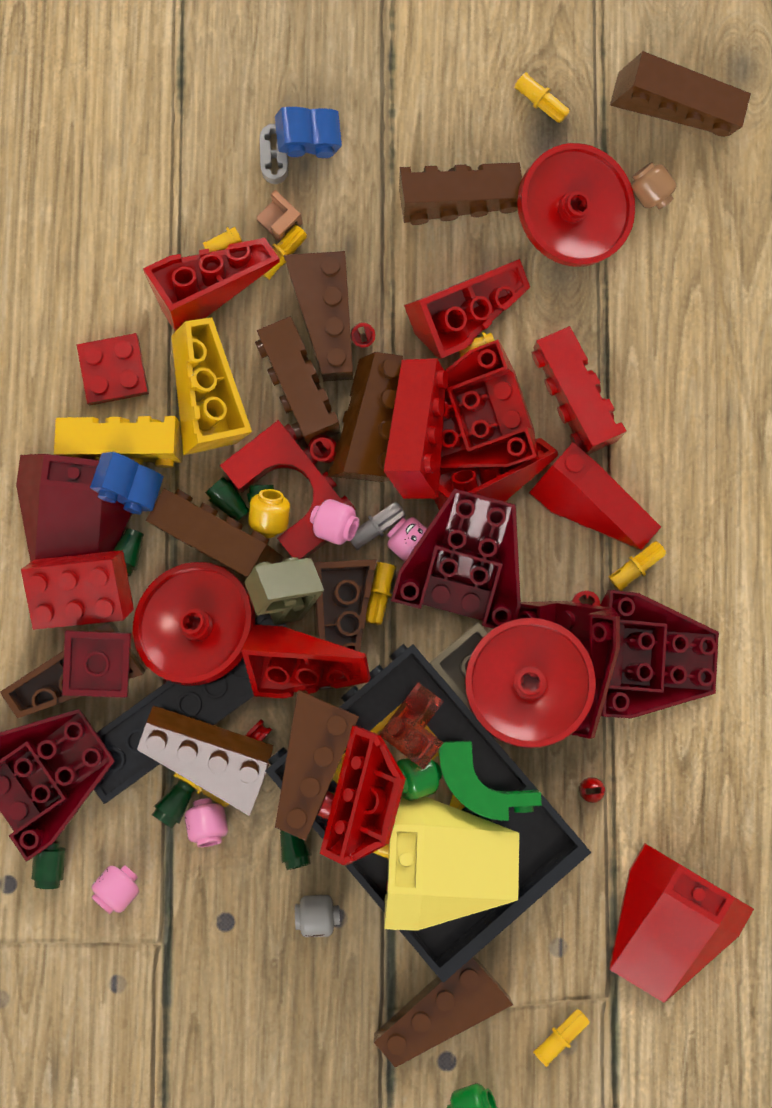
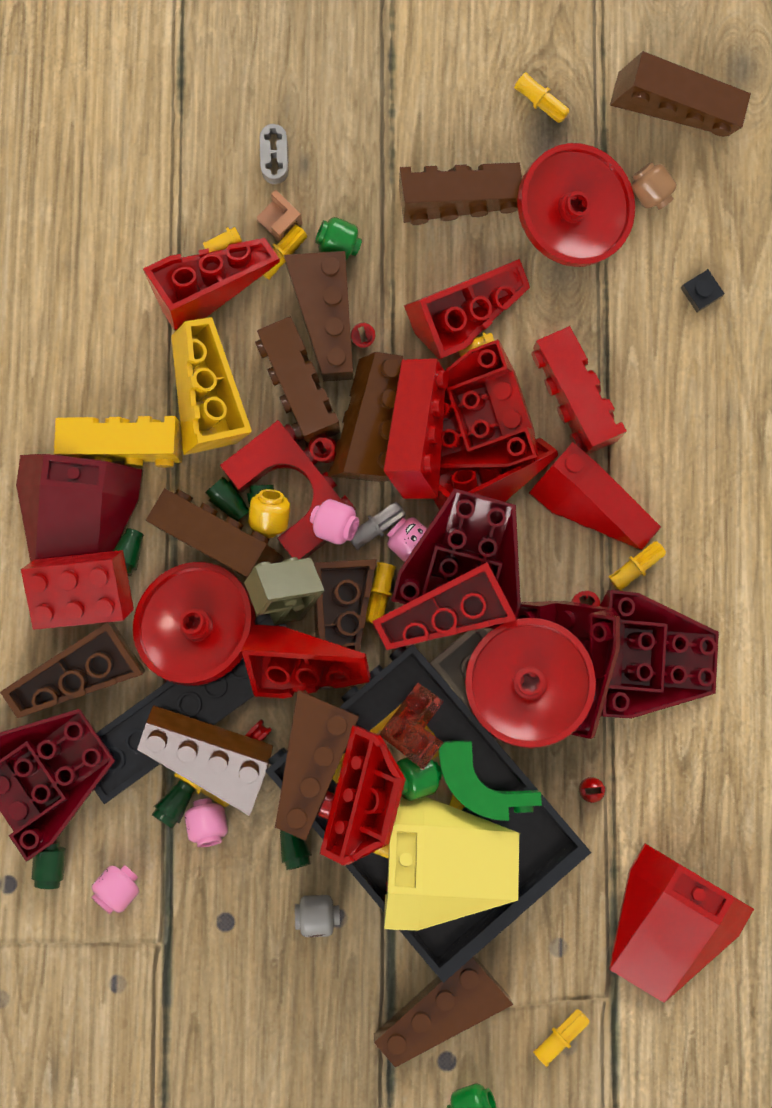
(96, 664): dark red plate -> none
(112, 369): red plate -> none
(126, 482): blue brick -> none
(308, 131): blue brick -> none
(338, 236): none -> green head
(456, 607): none -> red wedge
(702, 290): none -> black plate

